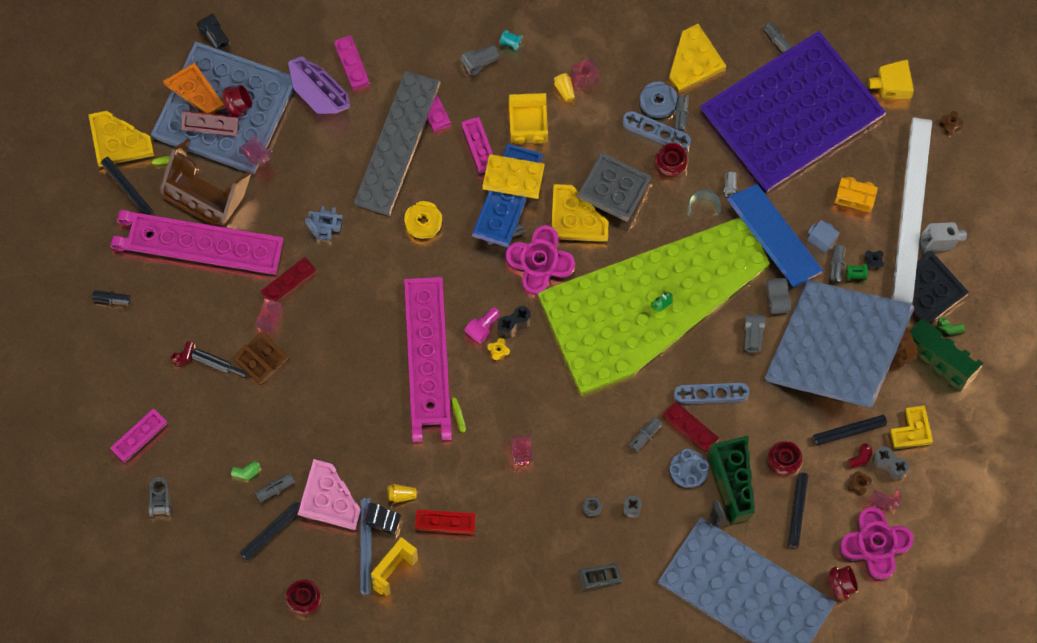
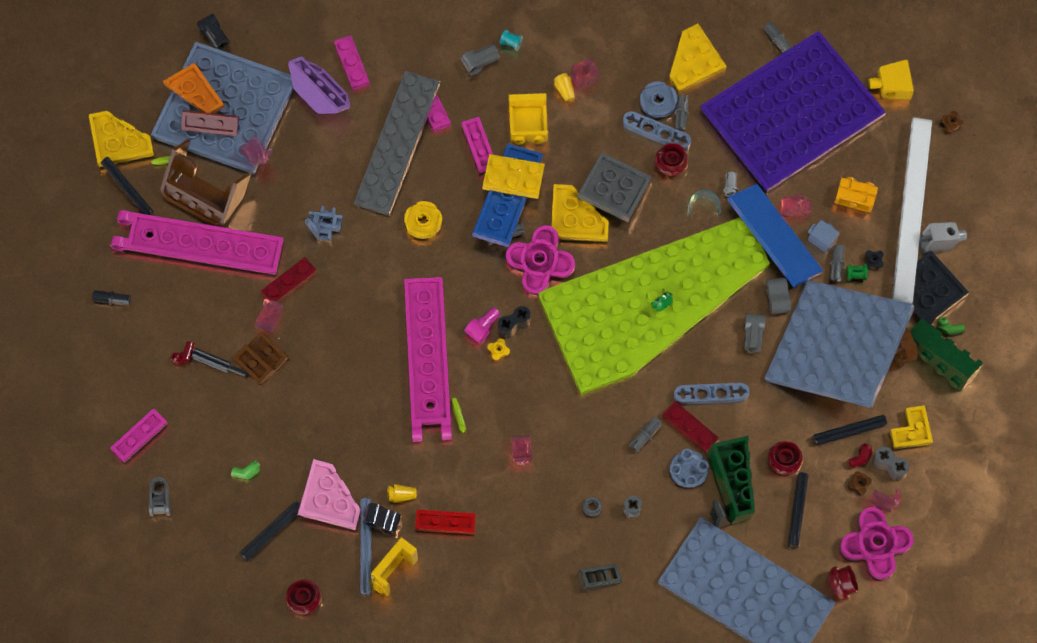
(237, 100): dark red piece -> none
(274, 487): dark grey pin -> none
(795, 206): none -> clear pink bracket

